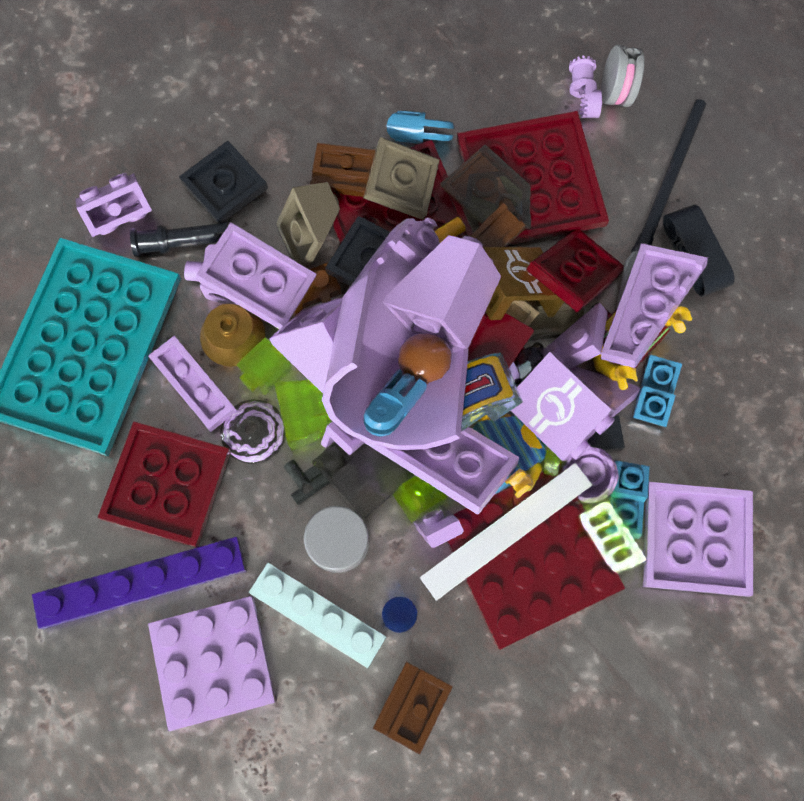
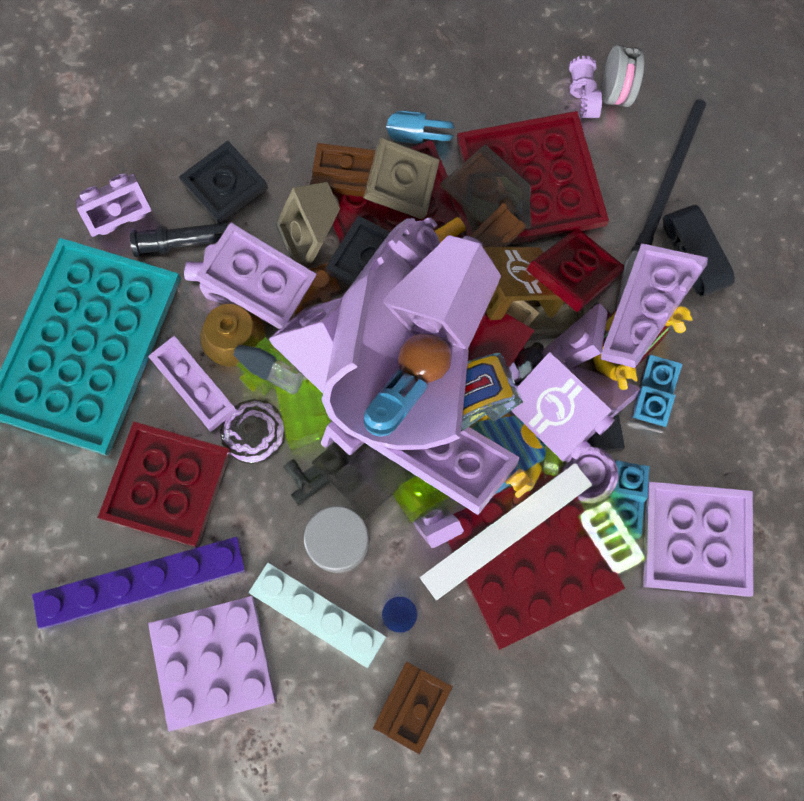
(268, 368): none -> piece

